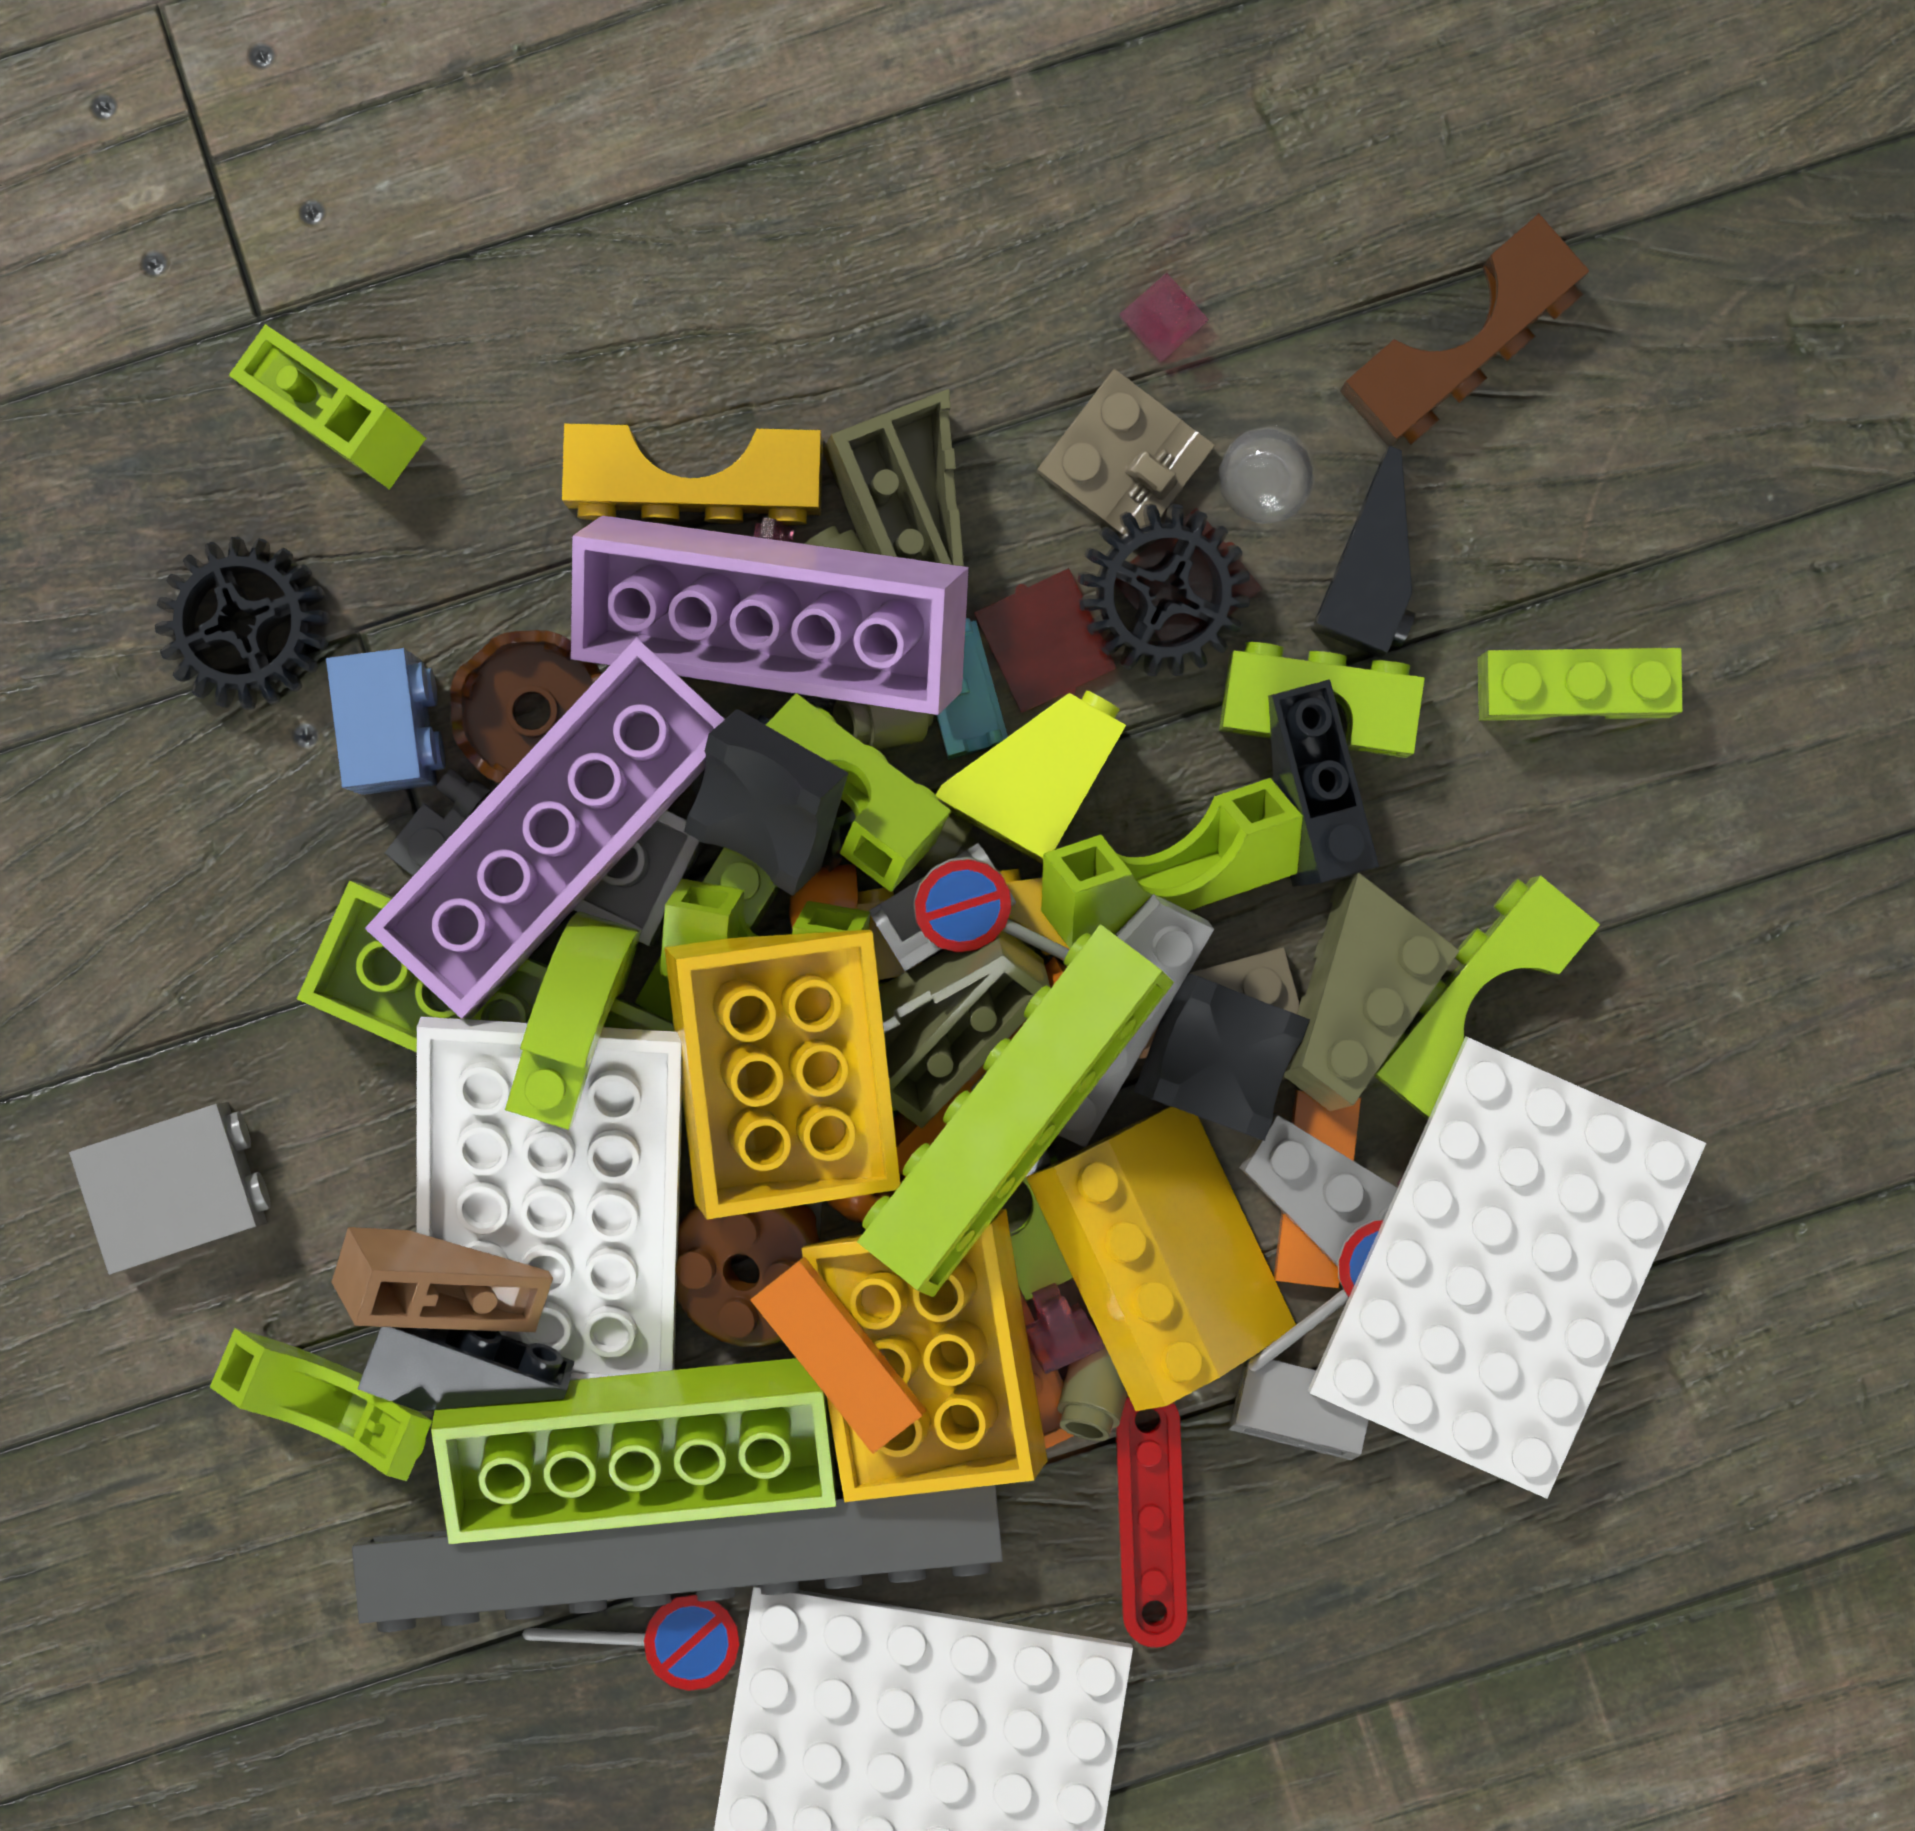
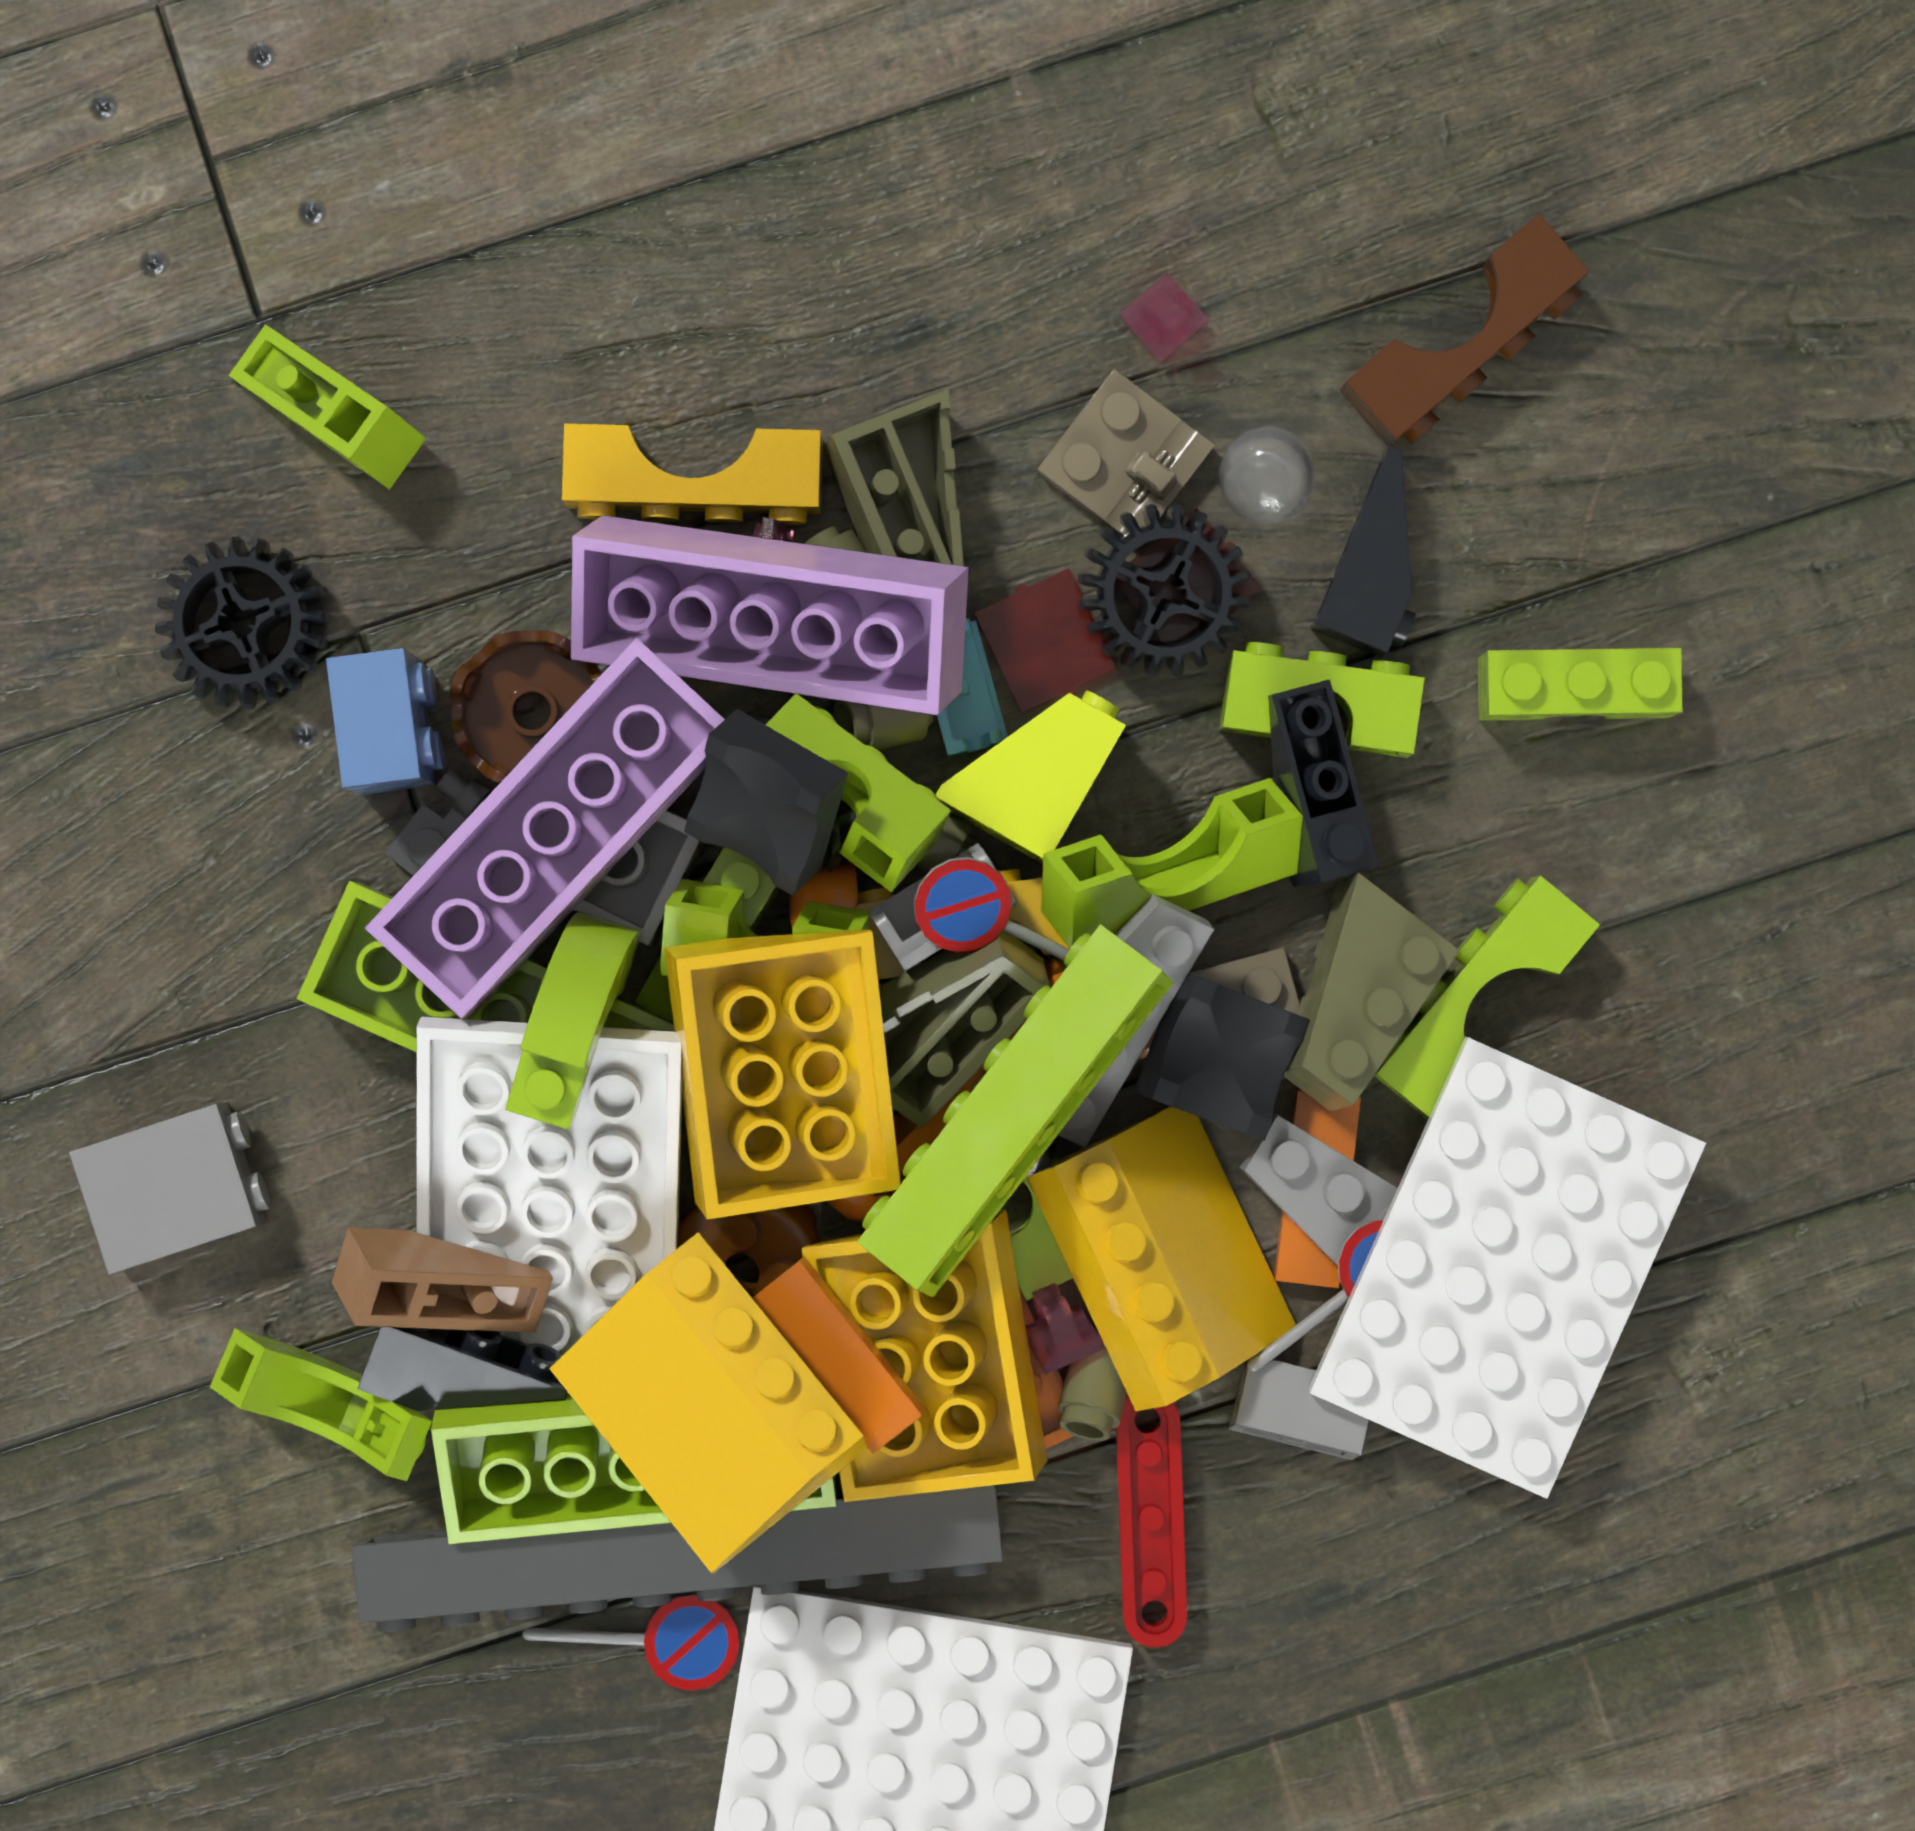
(707, 1403): none -> yellow slope

